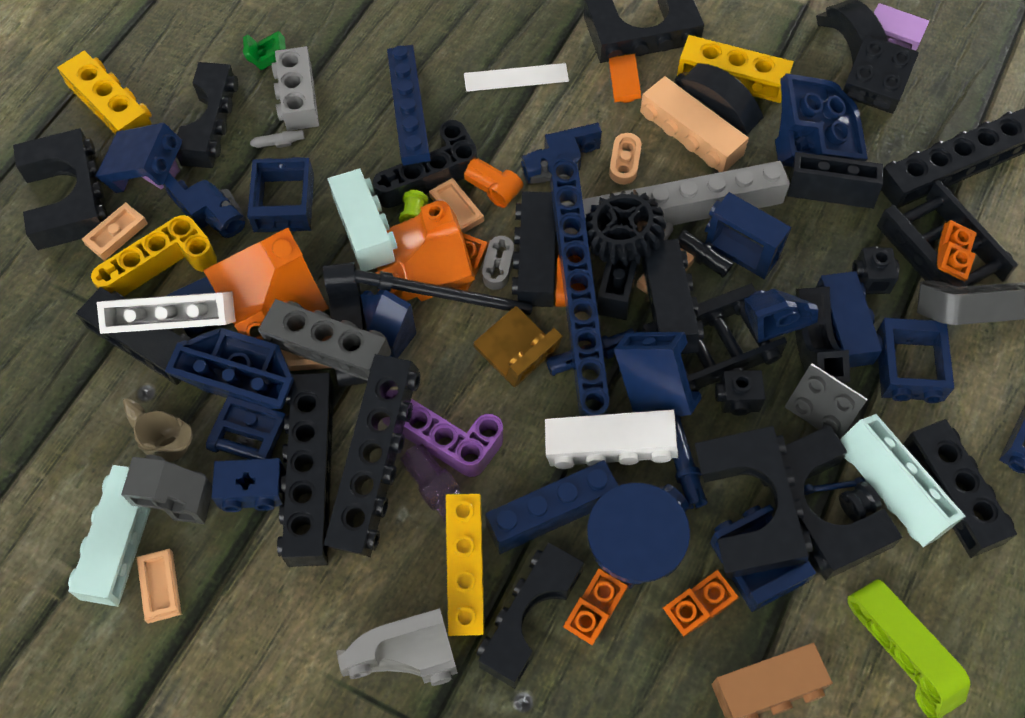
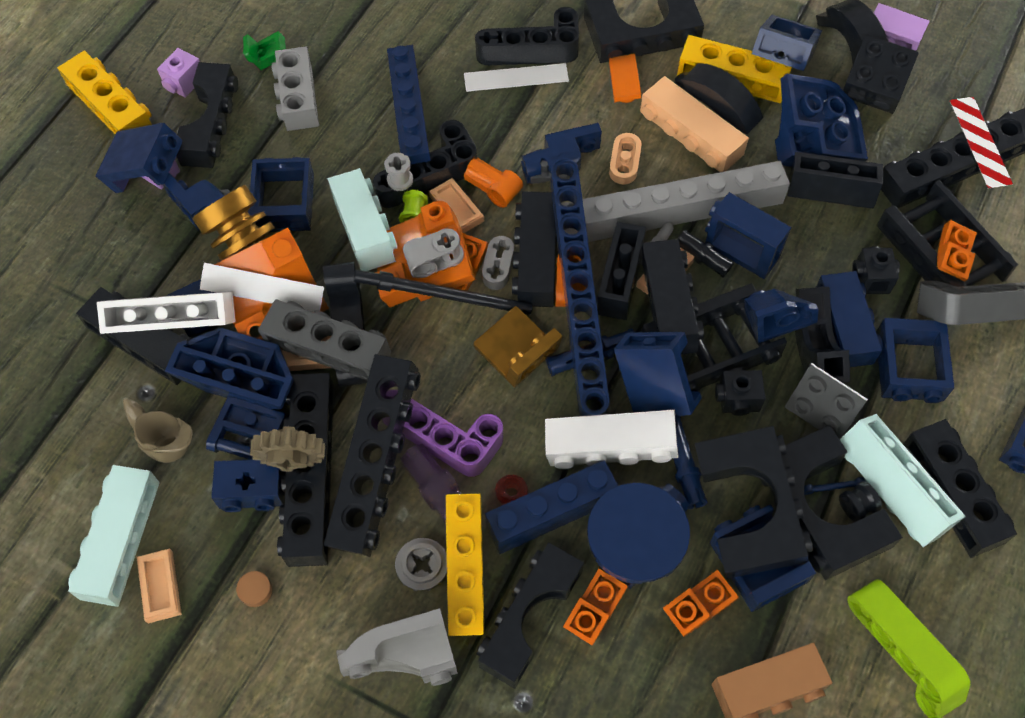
(81, 210): black arch -> none
(114, 231): light nougat plate -> none
(154, 254): yellow beam -> none
(168, 487): dark grey brick -> none
(178, 72): none -> lavender brick
(233, 222): none -> pearl gold wheel
(254, 589): none -> medium nougat tile
(260, 286): none -> white sticker
(281, 140): light grey piece -> none
(287, 448): none -> dark tan gear
(390, 317): dark blue slope -> none
(398, 168): none -> light grey bush
(422, 549): none -> light grey gear
(431, 253): none -> light grey piece
(510, 481): none -> clear red plate
(531, 44): none -> black beam
(624, 219): black gear -> none
(791, 37): none -> dark blue window
(981, 142): none -> sticker

